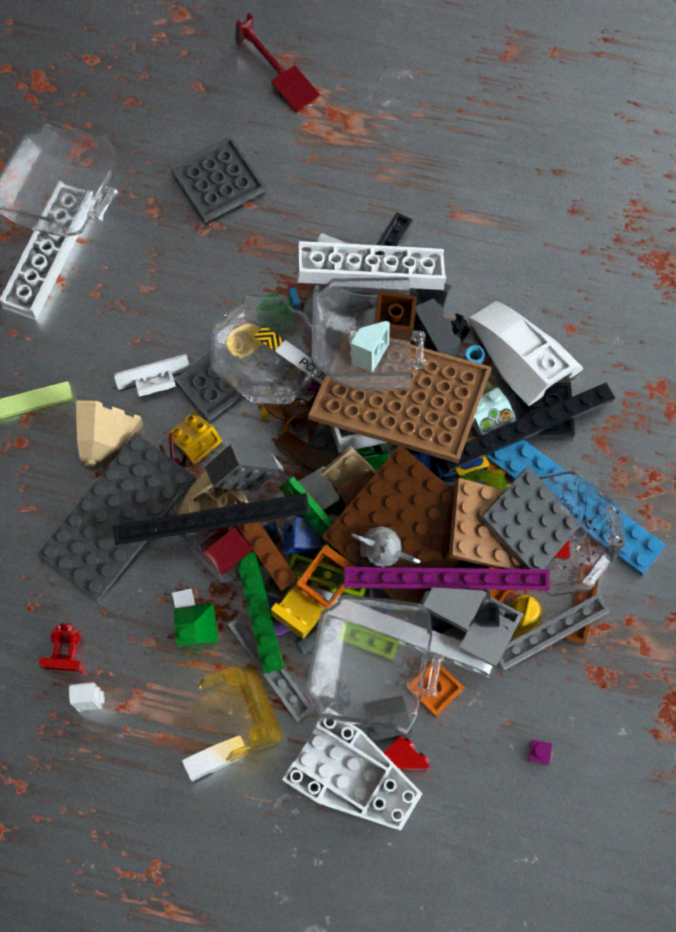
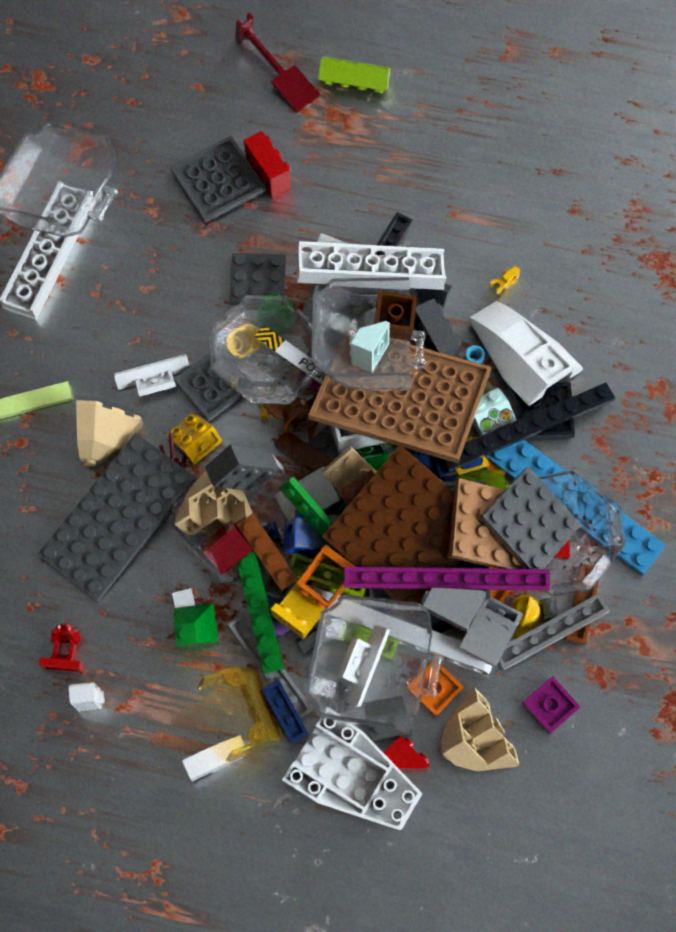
(211, 519): black plate -> none
(256, 275): none -> dark grey plate
(267, 163): none -> red brick
(284, 712): none -> dark blue plate
(293, 297): dark azure tile -> none
(354, 73): none -> lime brick
(361, 663): none -> white bracket
(382, 547): light grey helmet -> none
(460, 327): black plate -> none
(475, 738): none -> tan brick
(488, 616): black tile -> none
(508, 277): none -> yellow plate
(540, 752): magenta plate -> none
(548, 608): none -> dark grey bush
(551, 705): none -> magenta plate

